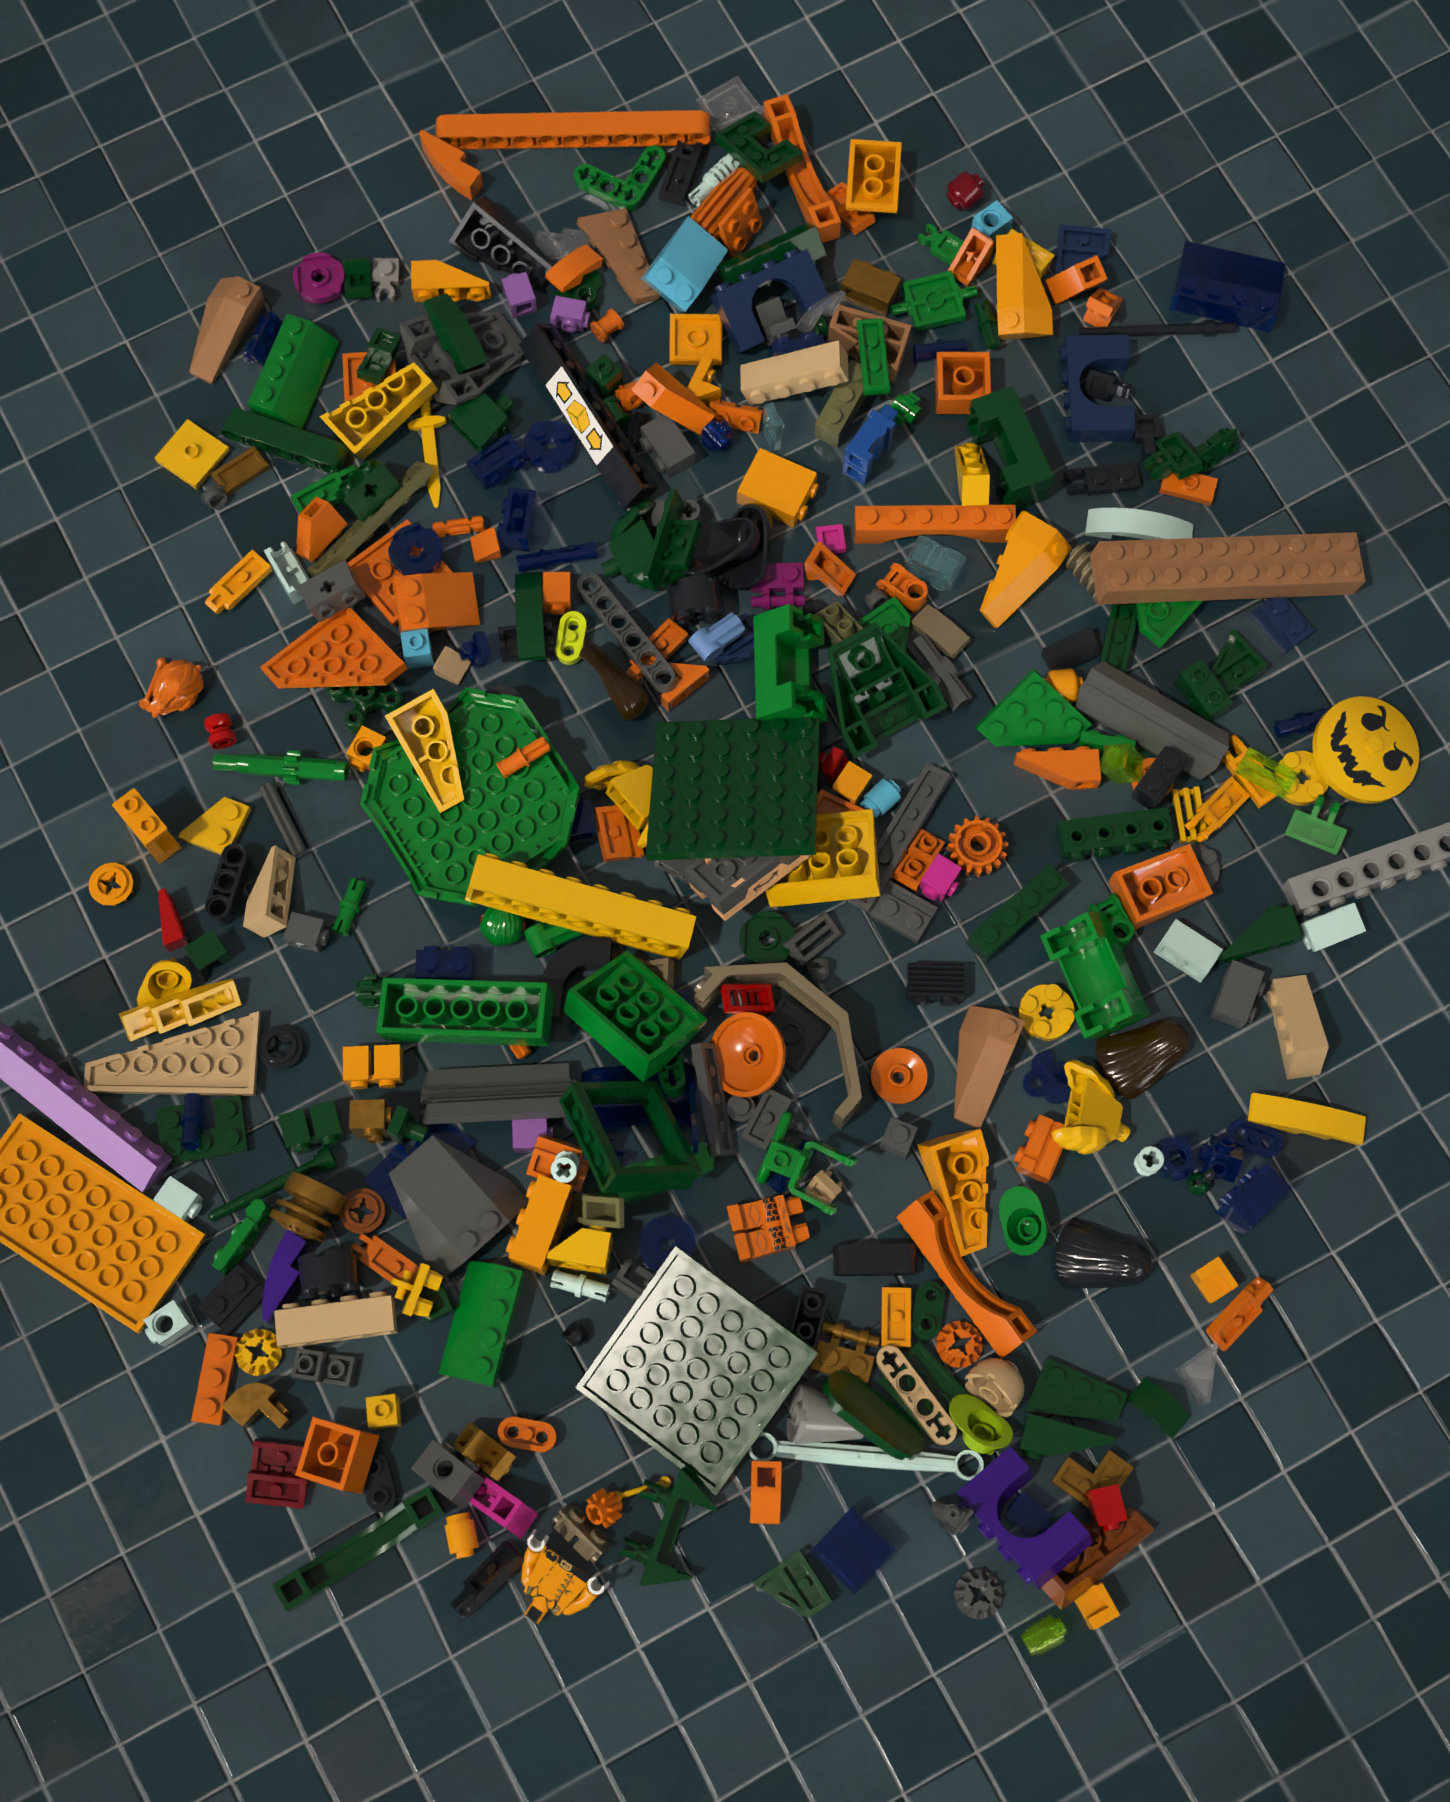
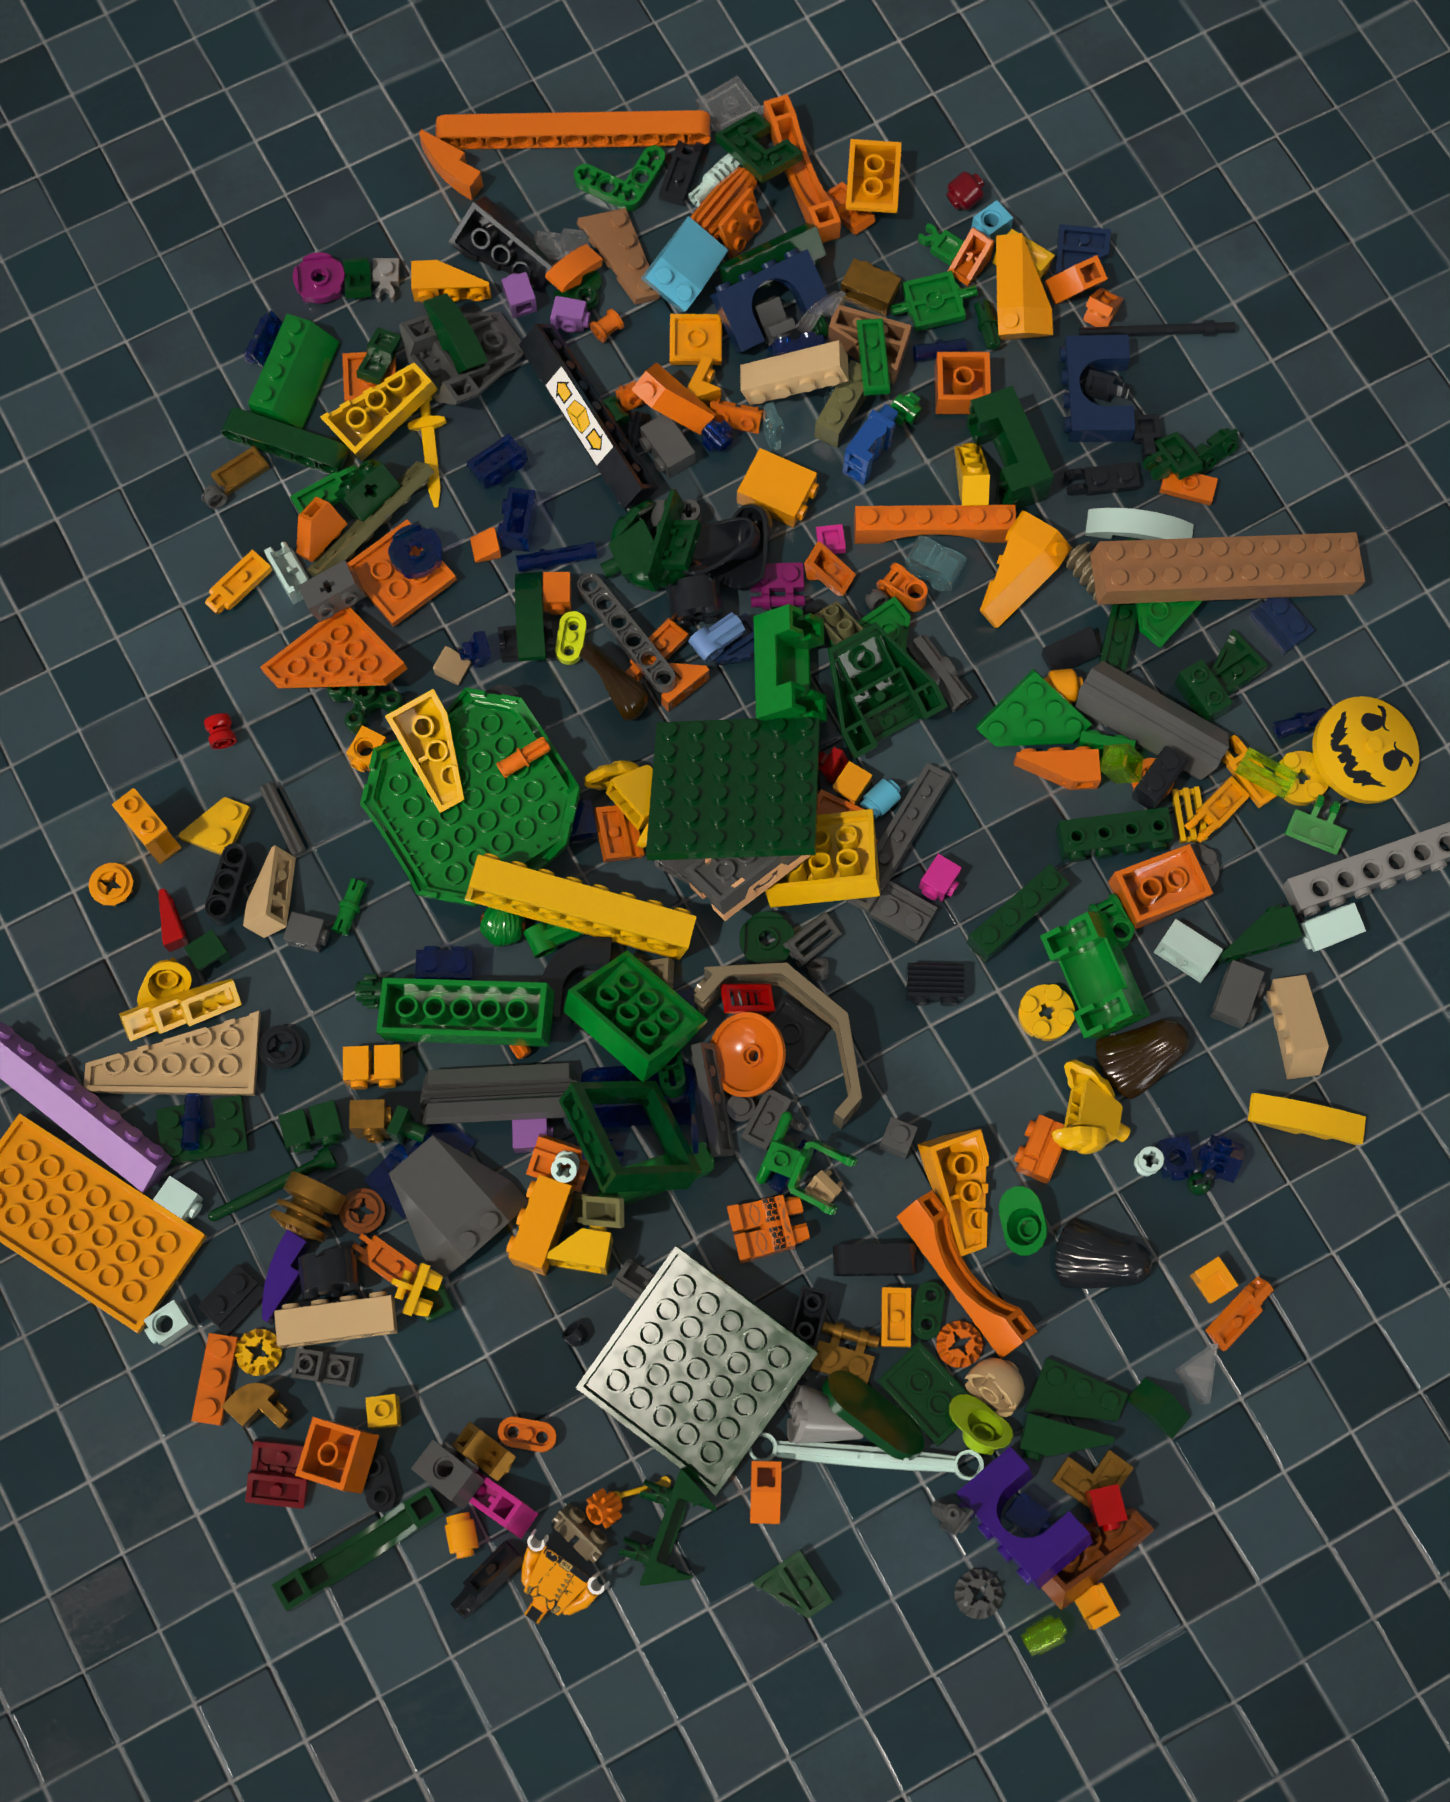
(145, 702): orange hinge -> none
(176, 687): orange hair -> none
(192, 454): yellow plate -> none
(224, 324): medium nougat wedge -> none
(242, 1236): green hinge -> none
(291, 767): green piece -> none
(417, 649): medium azure brick -> none
(435, 601): orange slope -> none
(459, 526): orange axle -> none
(481, 420): dark green torso -> none
(482, 1323): green slope -> none
(542, 433): clear blue plate -> none
(580, 1285): light aqua pin -> none
(605, 376): dark green brick -> none
(661, 1228): clear blue plate -> none
(852, 1551): clear blue brick -> none
(899, 1062): orange dish -> none
(918, 859): orange slope -> none
(919, 1392): tan beam -> none
(940, 630): dark tan slope -> none
(981, 832): orange gear -> none
(983, 1054): medium nougat wedge -> none
(1051, 1076): clear blue plate -> none
(1228, 286): clear blue slope -> none
(1253, 1138): clear blue plate -> none
(1258, 1194): clear blue brick -> none

